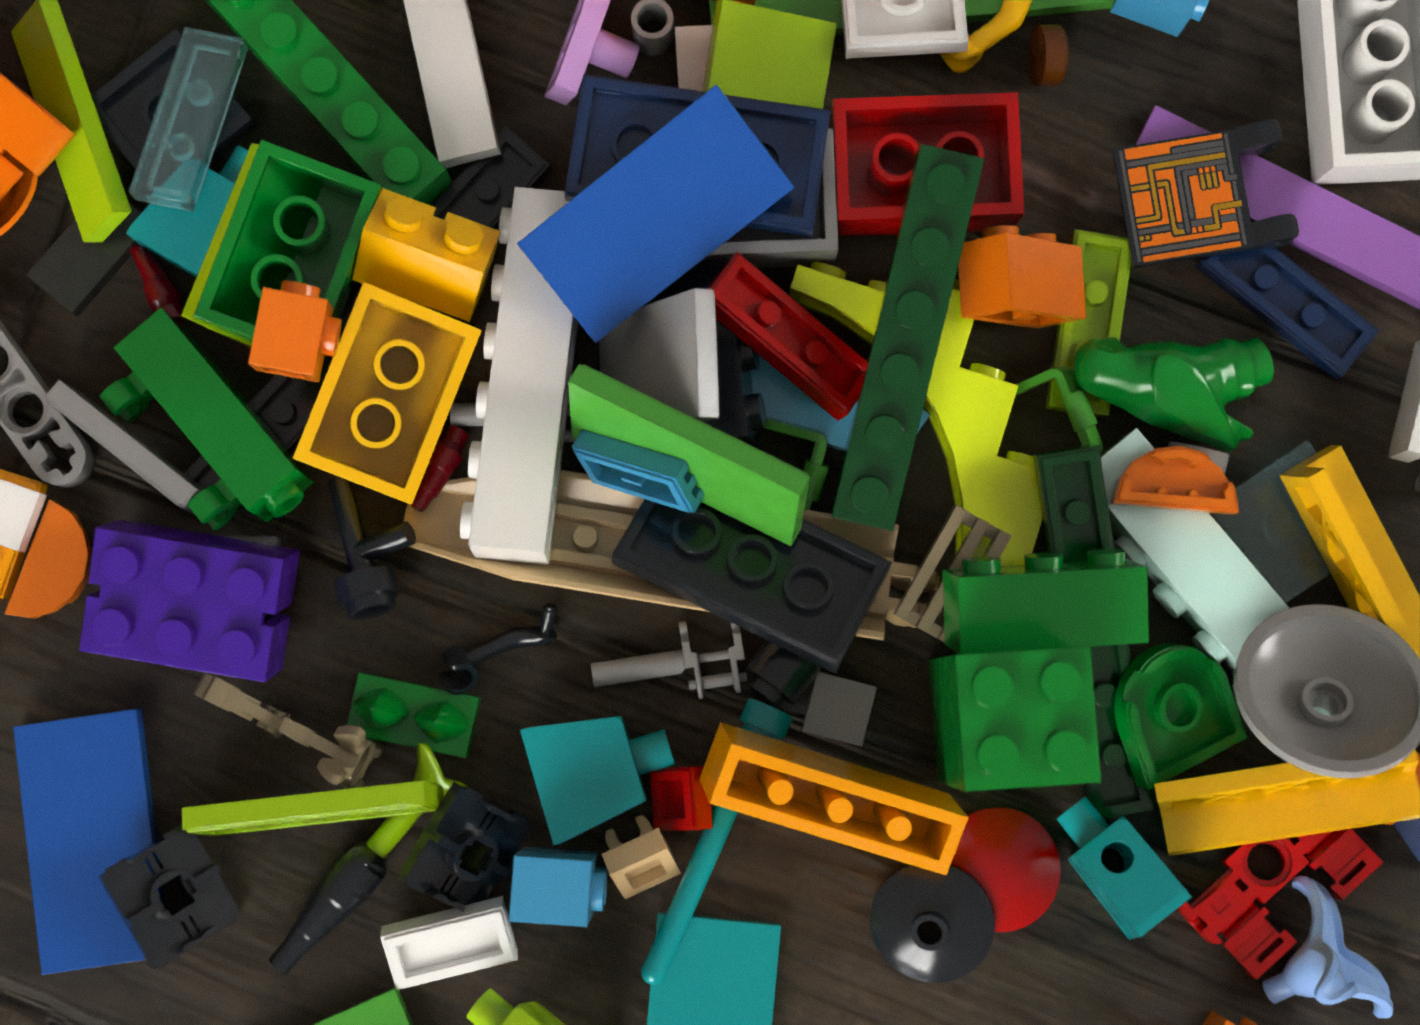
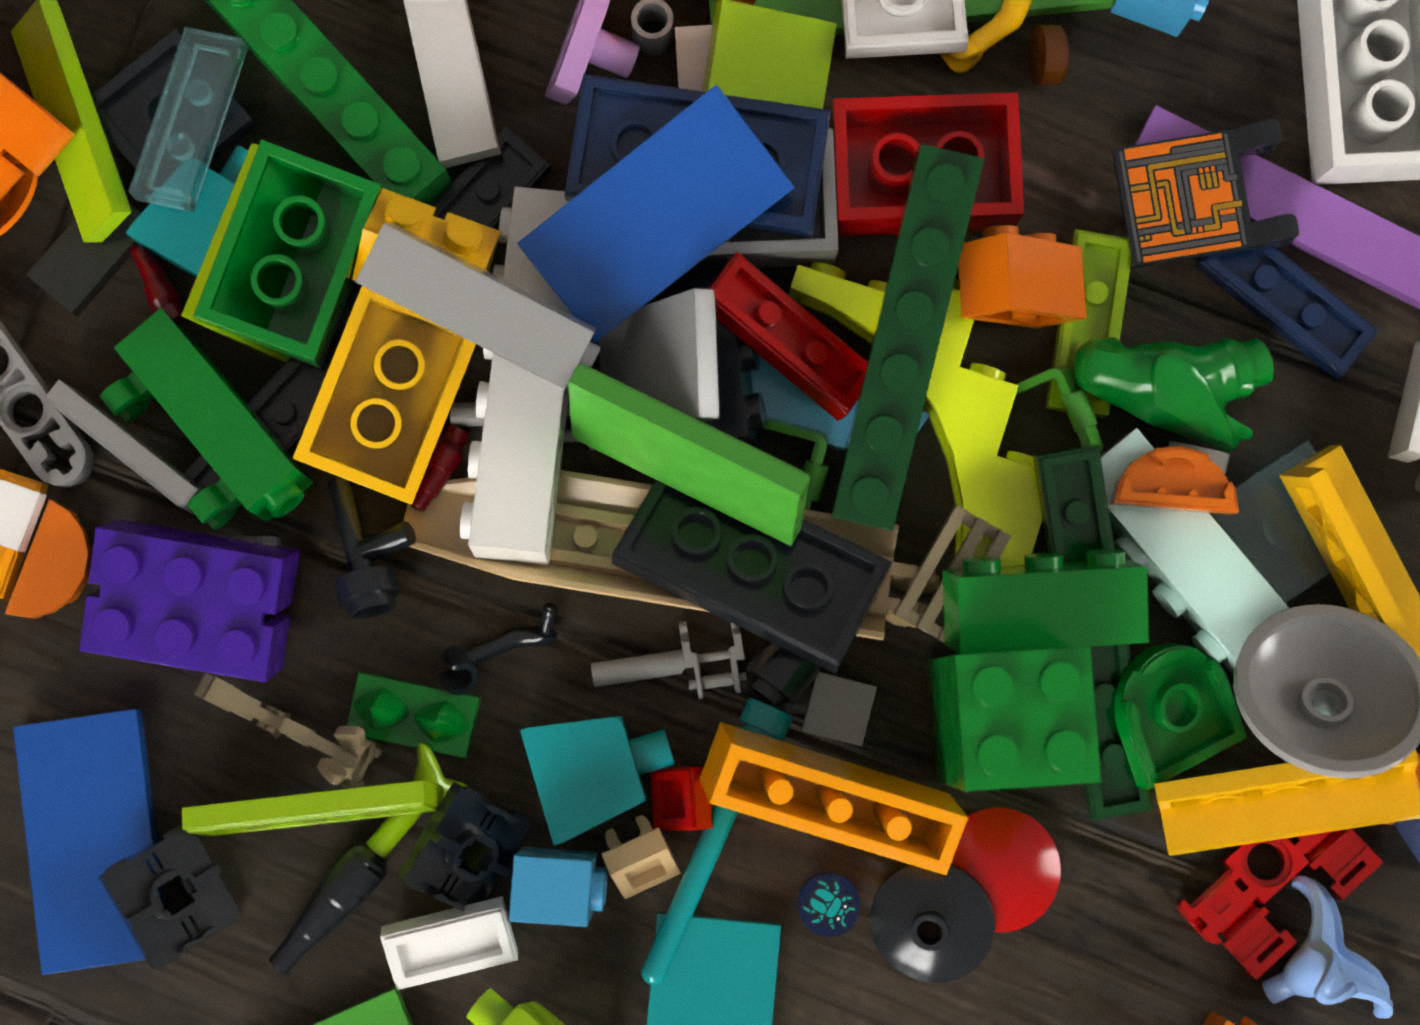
(294, 332): orange brick -> none
(477, 305): none -> light grey brick
(638, 471): dark azure tile -> none
(828, 904): none -> tile
(1145, 887): teal torso -> none

